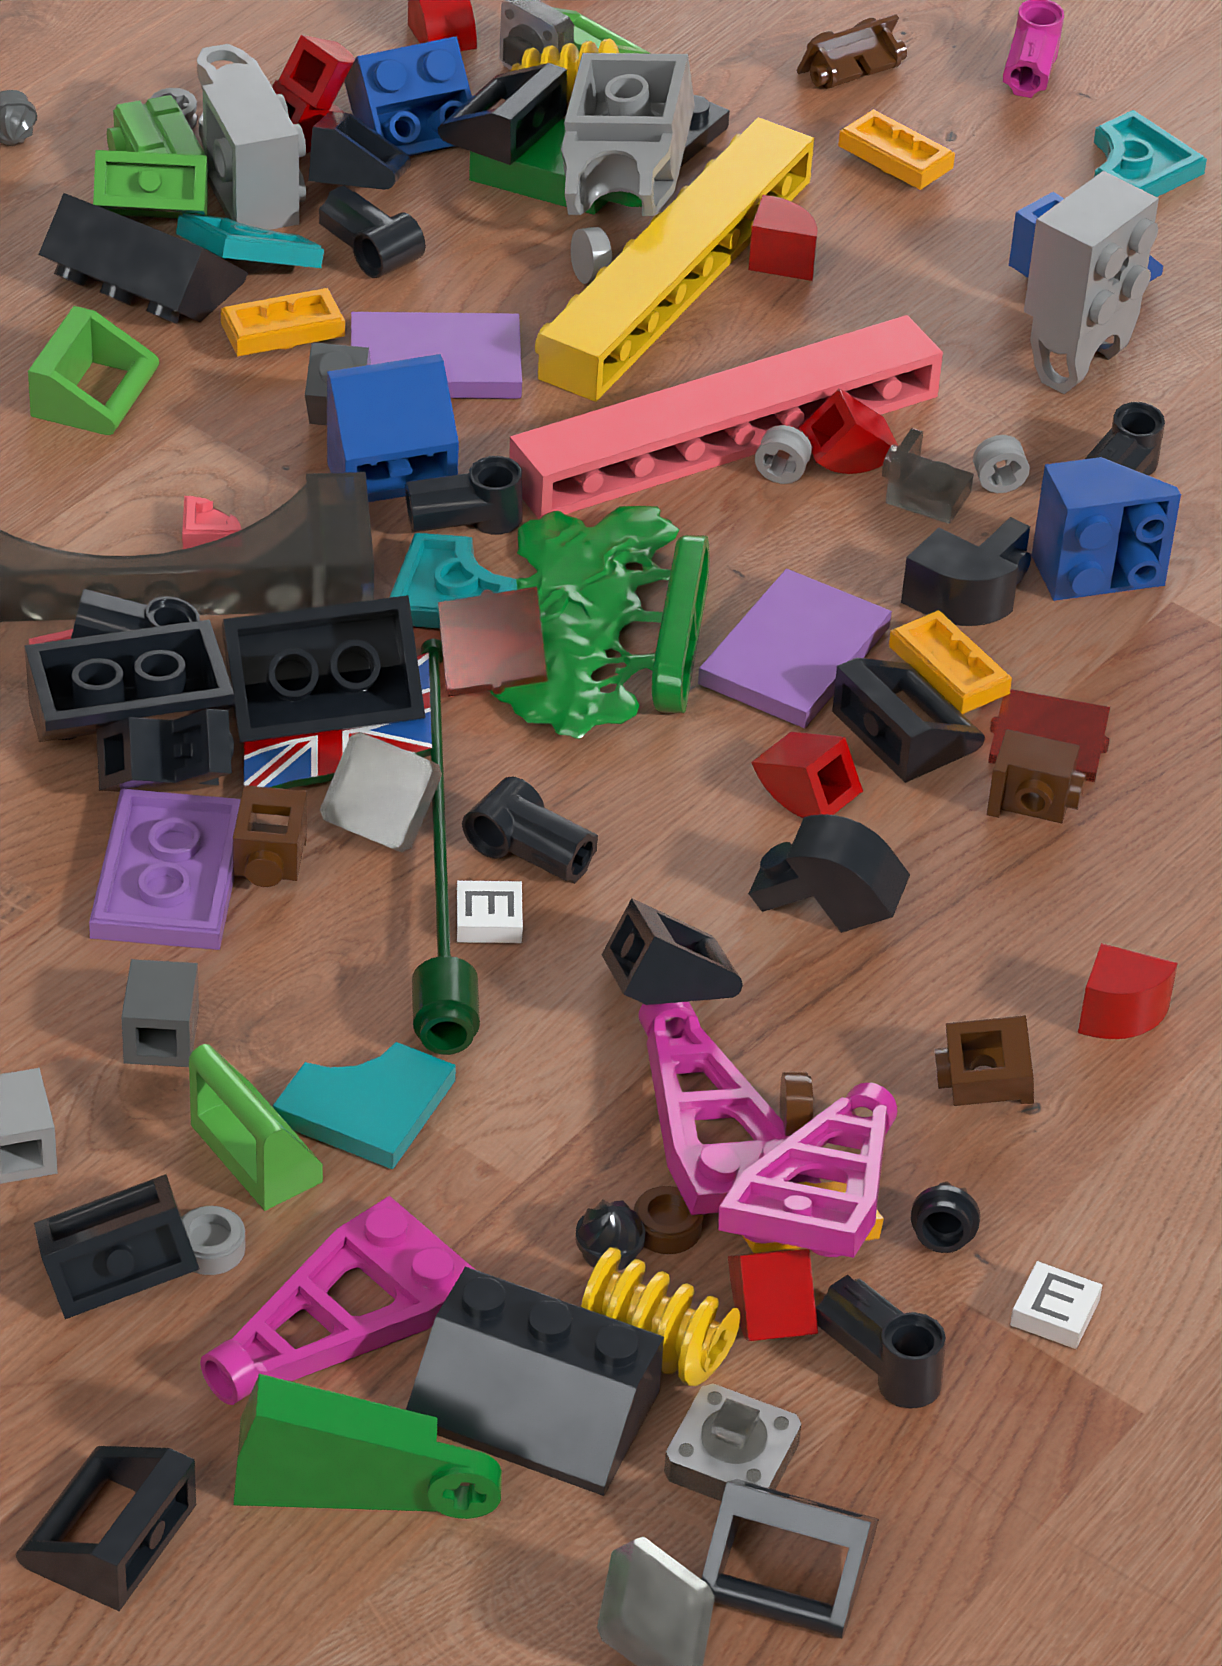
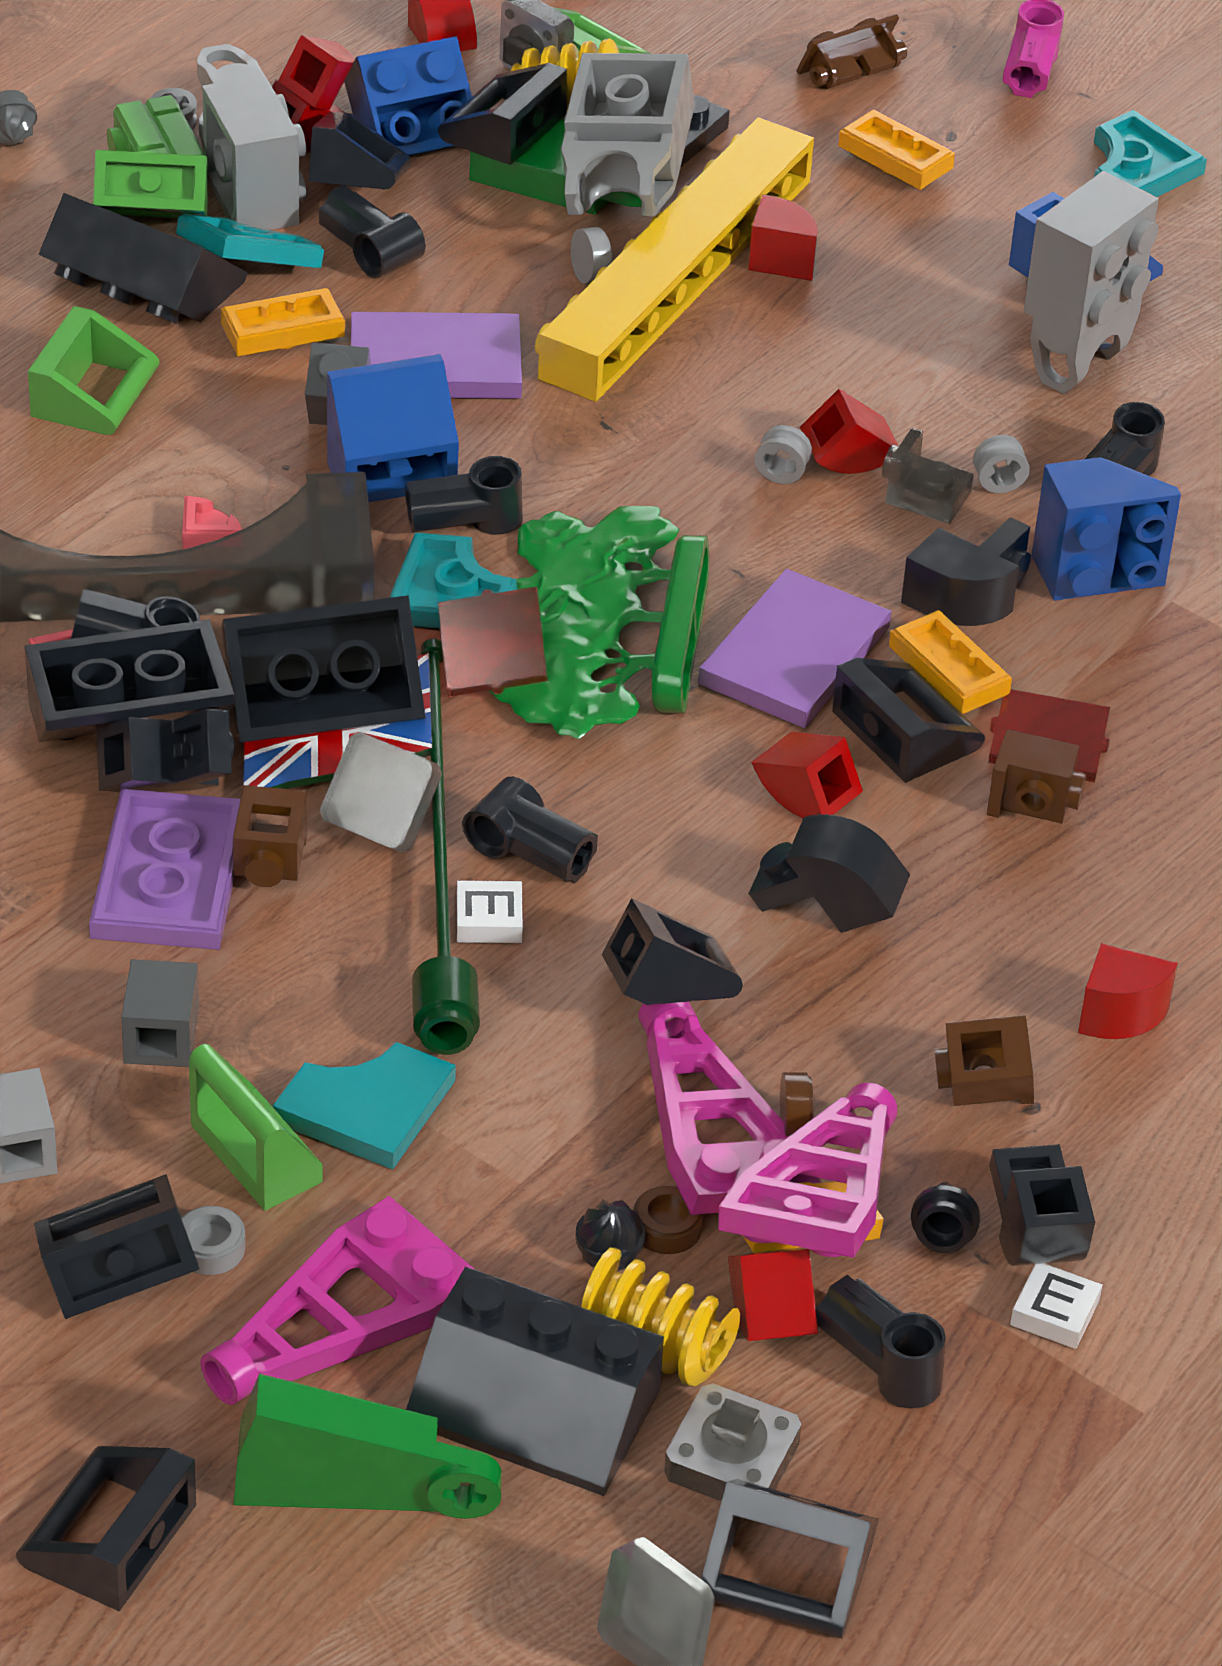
(719, 416): coral brick -> none
(1041, 1206): none -> black brick

